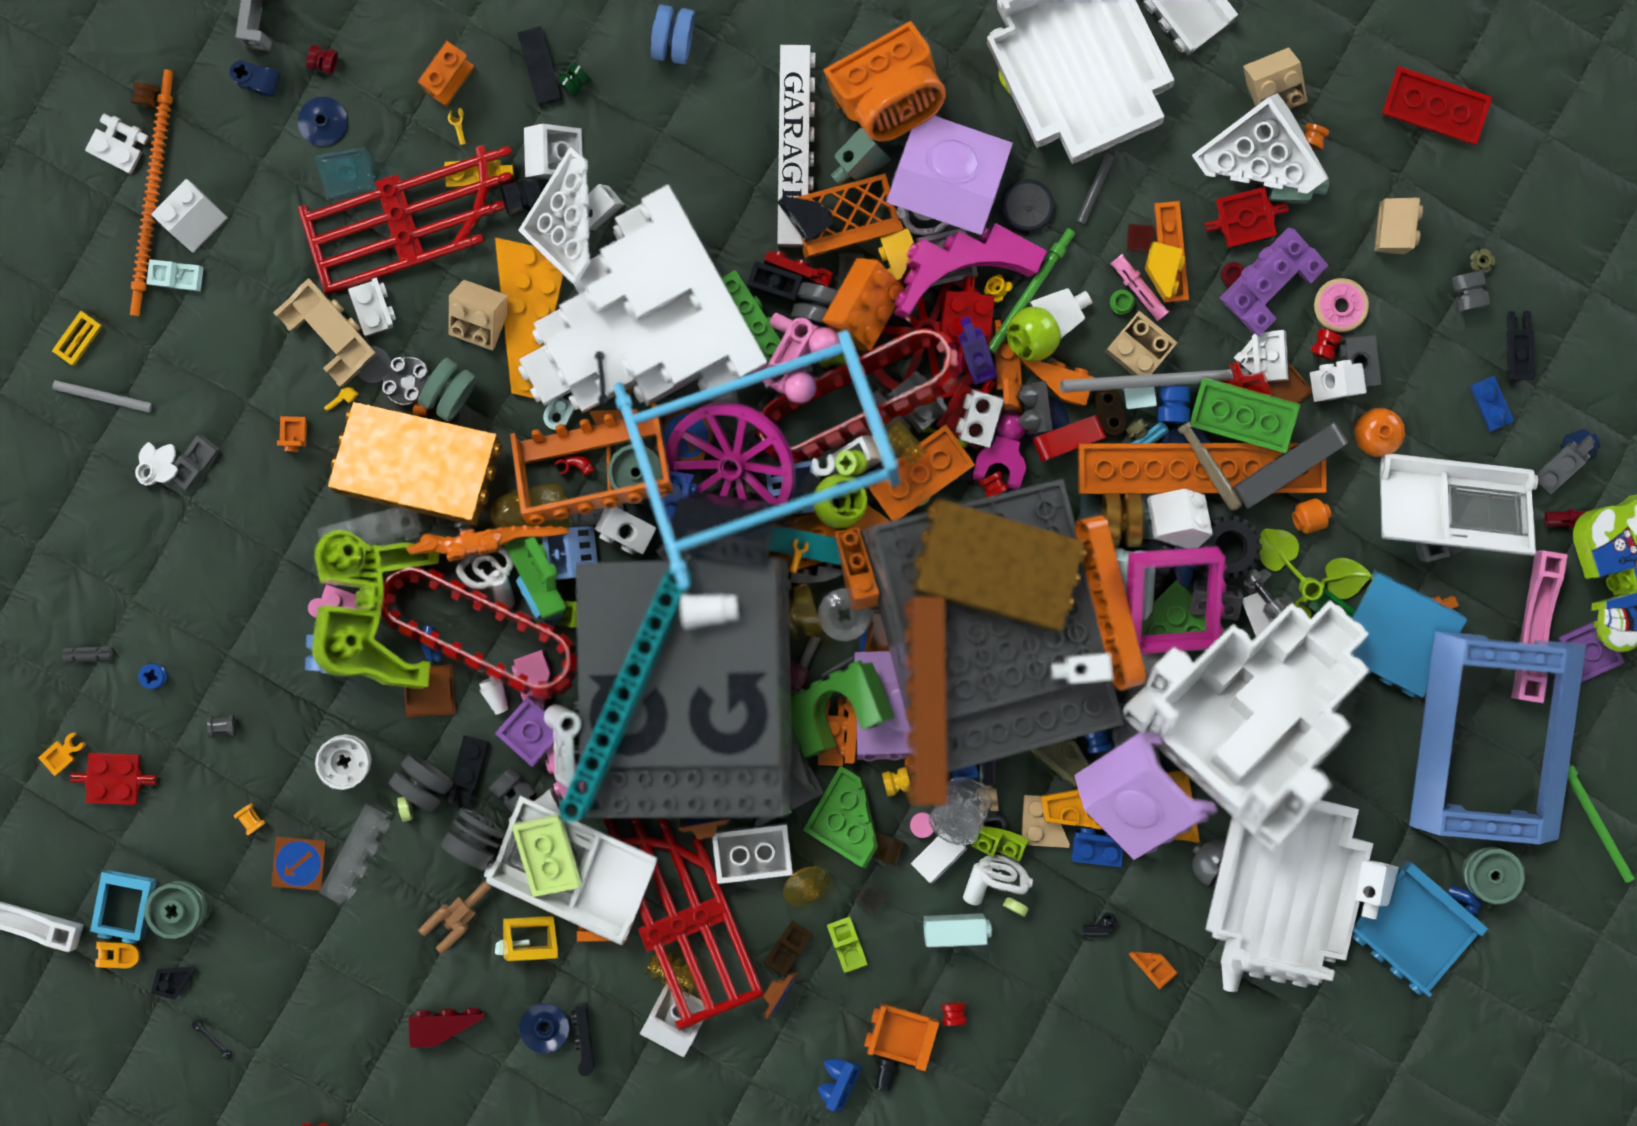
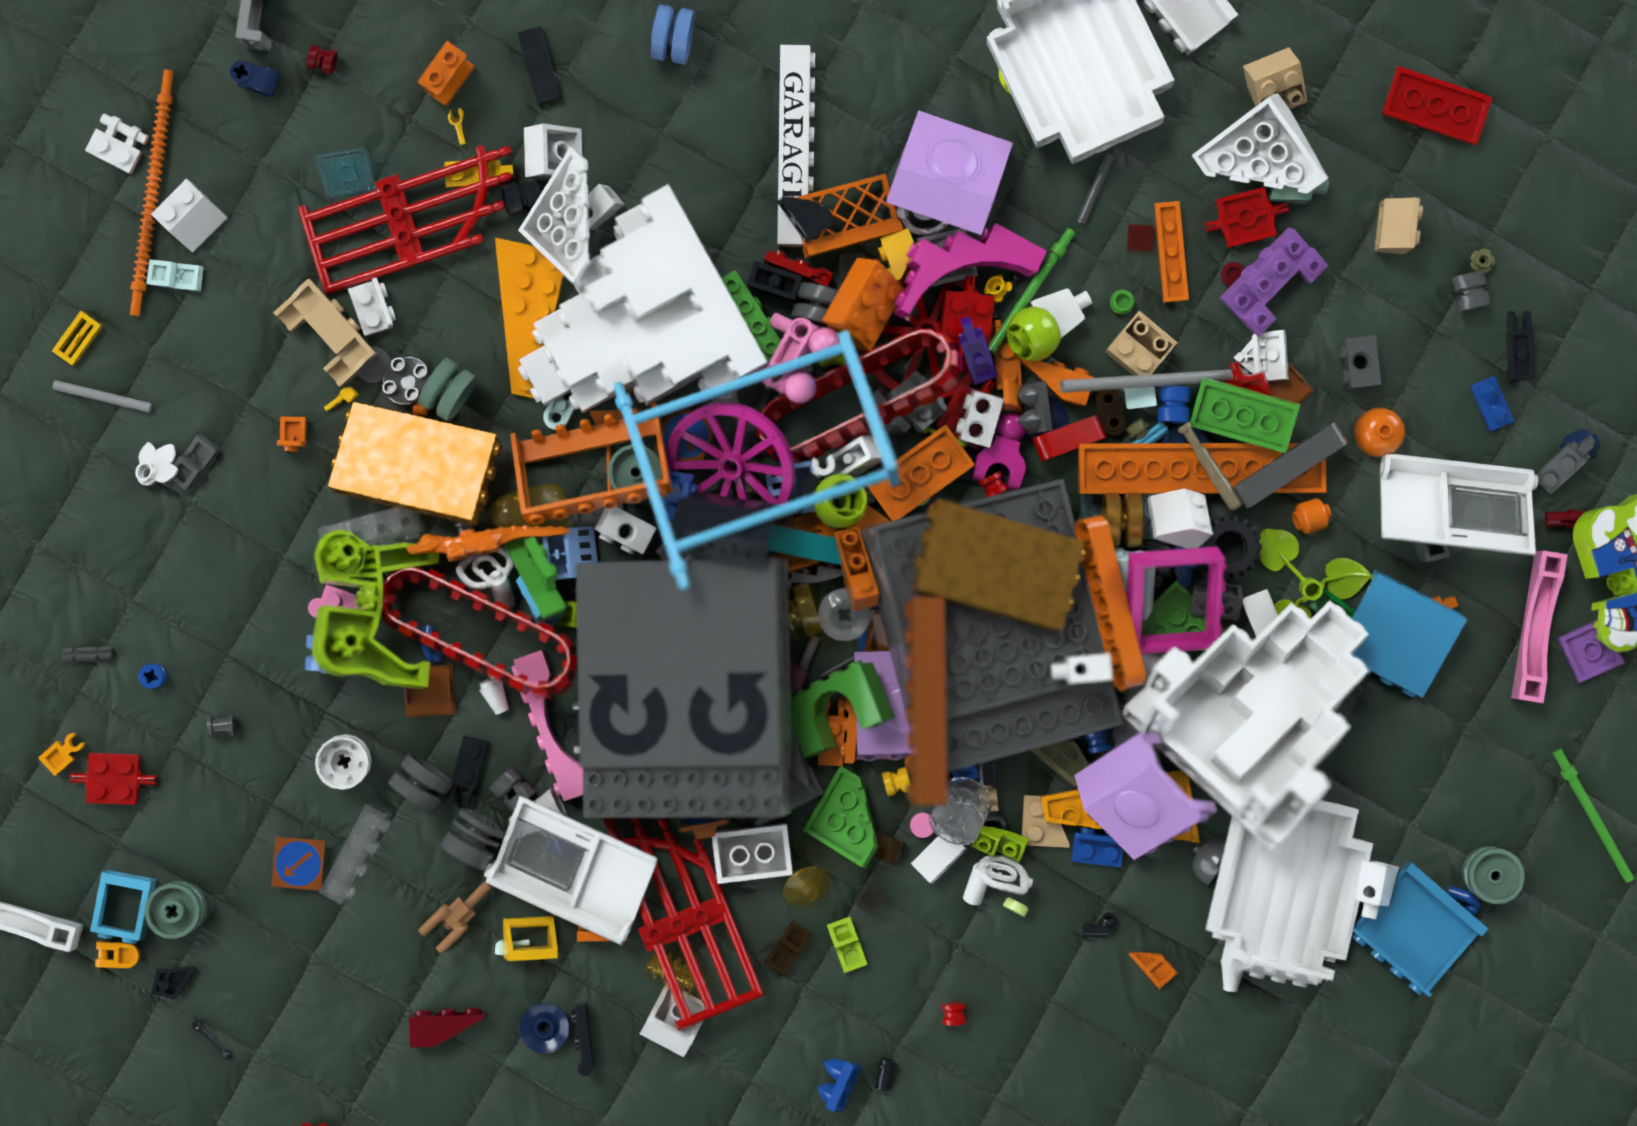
(144, 94): reddish brown wheel -> none
(249, 819): light orange bush -> none
(331, 130): dark blue dish -> none
(405, 809): yellowish green tile -> none
(477, 314): tan slope -> none
(527, 731): medium lavender tile -> none
(546, 855): yellowish green plate -> none
(564, 726): white piece -> none
(574, 79): dark green wheel -> none
(580, 462): red arm -> none
(603, 398): black hinge -> none
(616, 702): teal beam -> none
(708, 610): white plant -> none
(777, 993): dark orange piece -> none
(797, 555): light orange hand -> none
(853, 467): lime wheel -> none
(859, 158): sand green torso -> none
(888, 84): orange brick -> none
(902, 1035): orange panel -> none
(904, 444): clear yellow hips -> none
(956, 930): light aqua brick -> none
(1027, 205): dark grey wheel -> none
(1139, 287): bright pink pin -> none
(1162, 268): yellow slope -> none
(1254, 582): dark grey piece -> none
(1315, 135): orange wheel -> none
(1326, 344): red wheel -> none
(1332, 318): bright pink wheel -> none
(1338, 381): white brick -> none
(1448, 656): medium blue slope -> none

